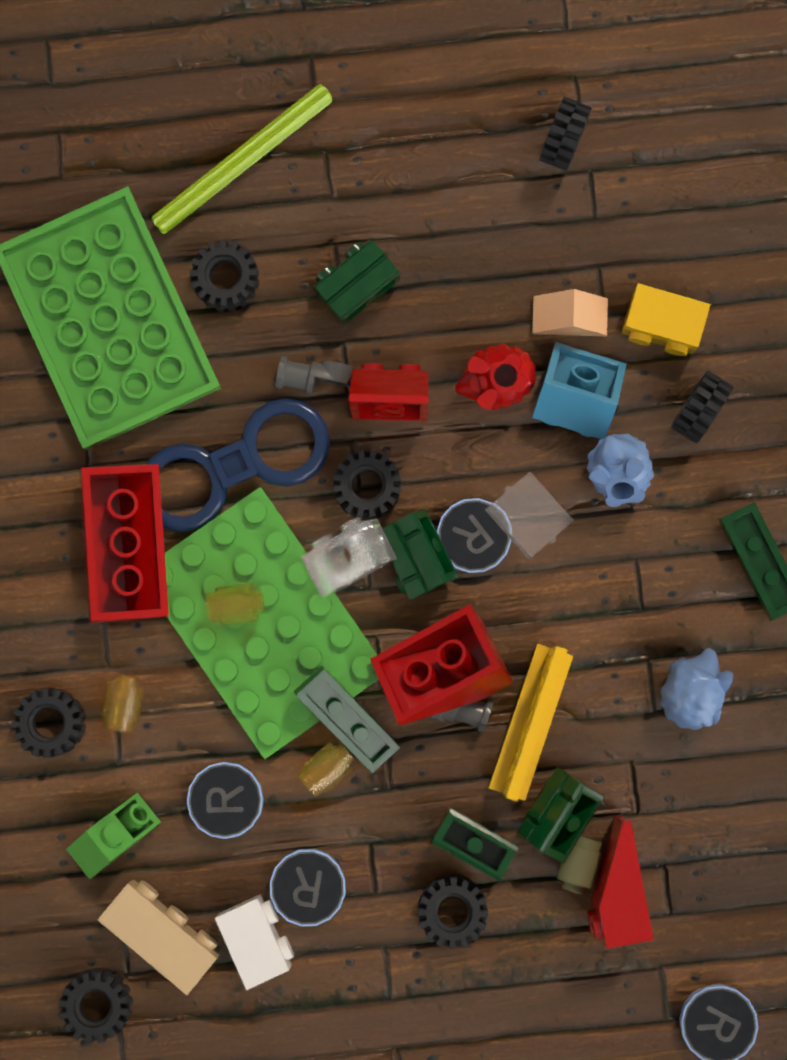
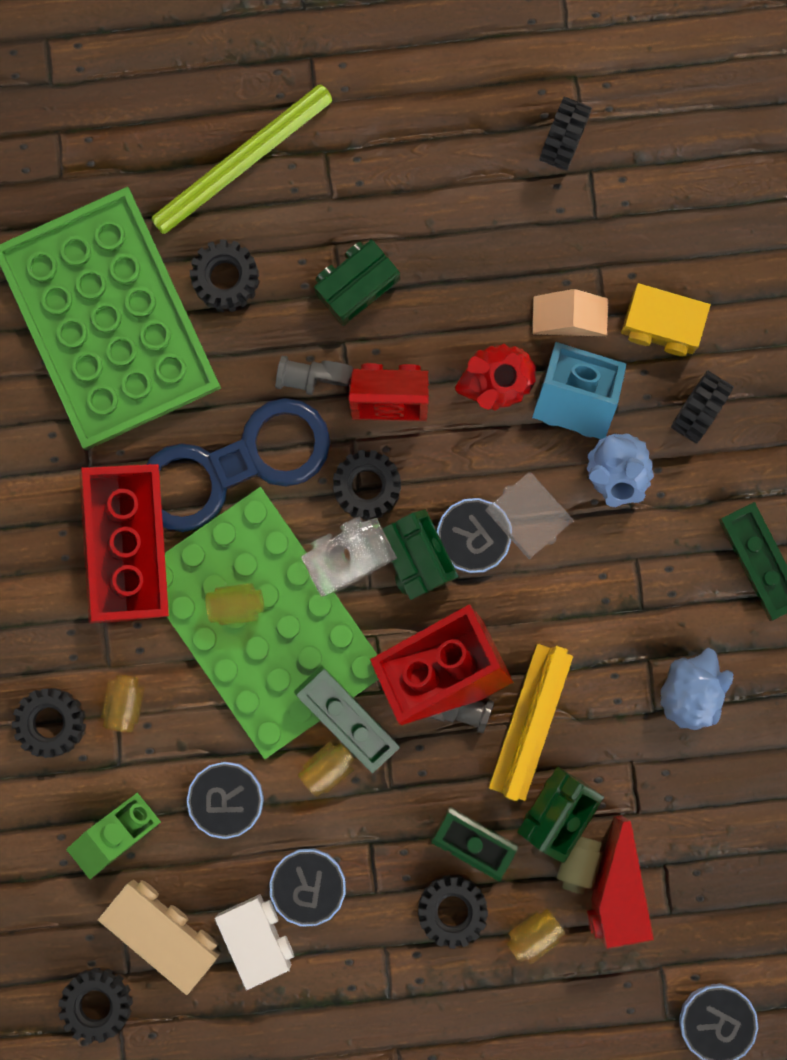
(535, 936): none -> clear yellow brick

